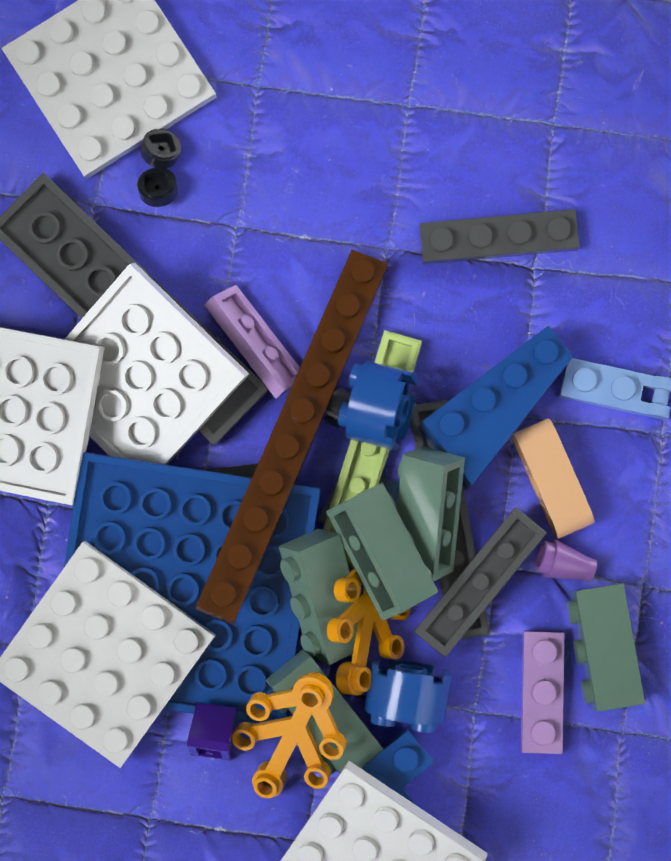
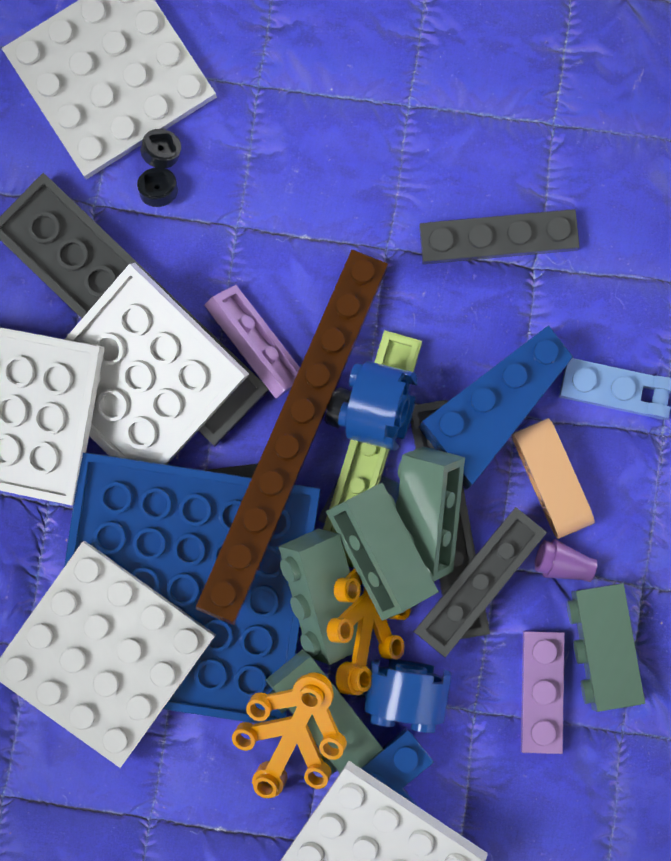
(212, 731): dark purple slope -> none

